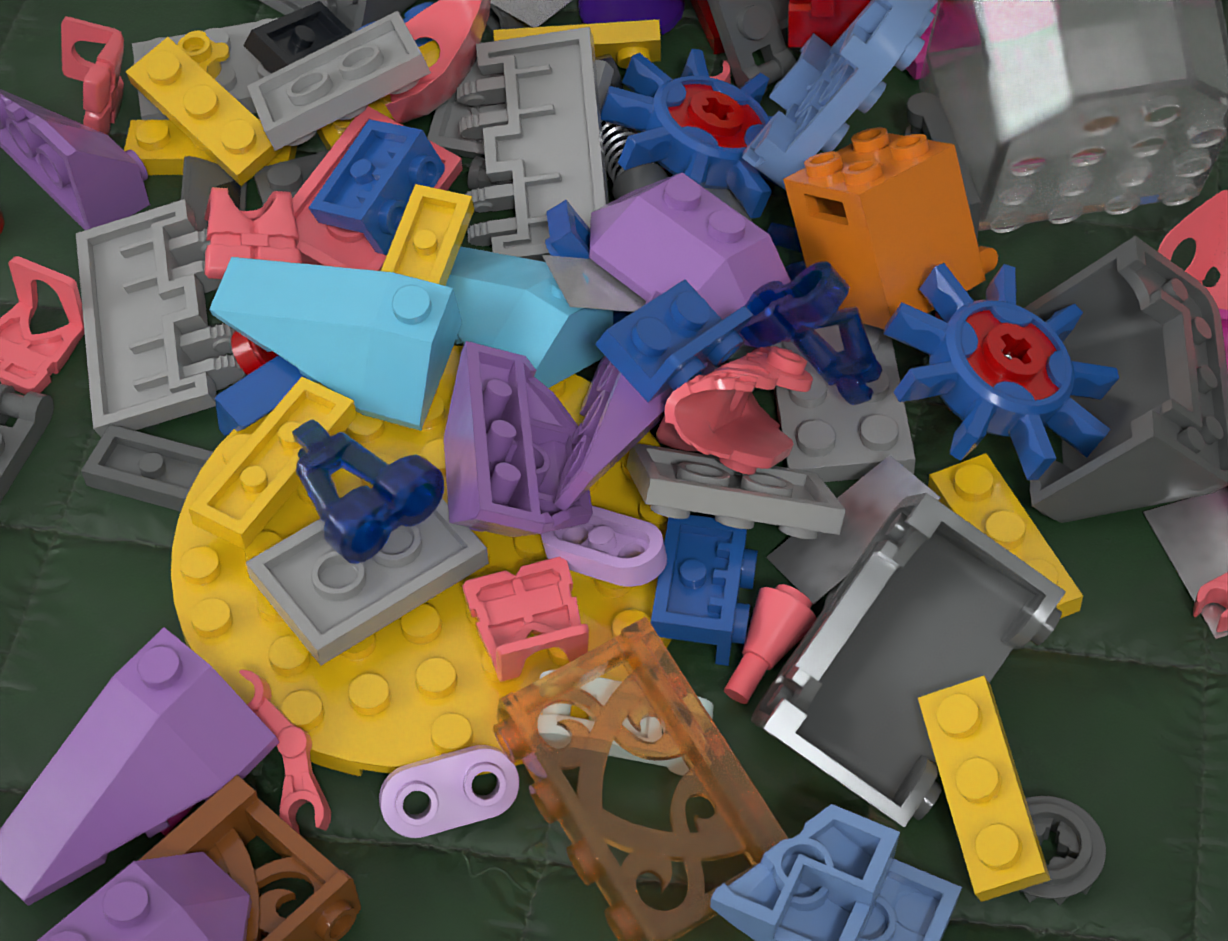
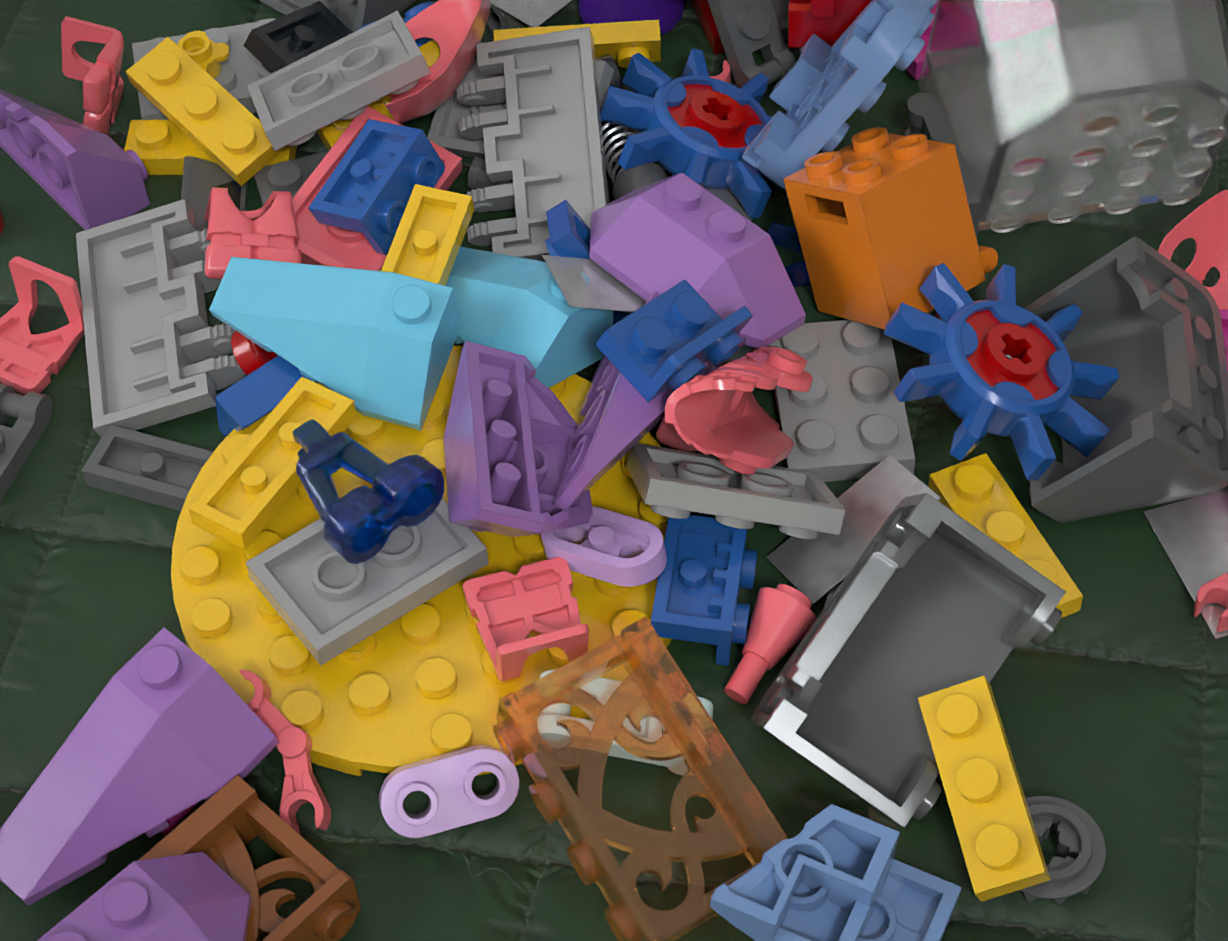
(809, 303): clear blue piece -> none

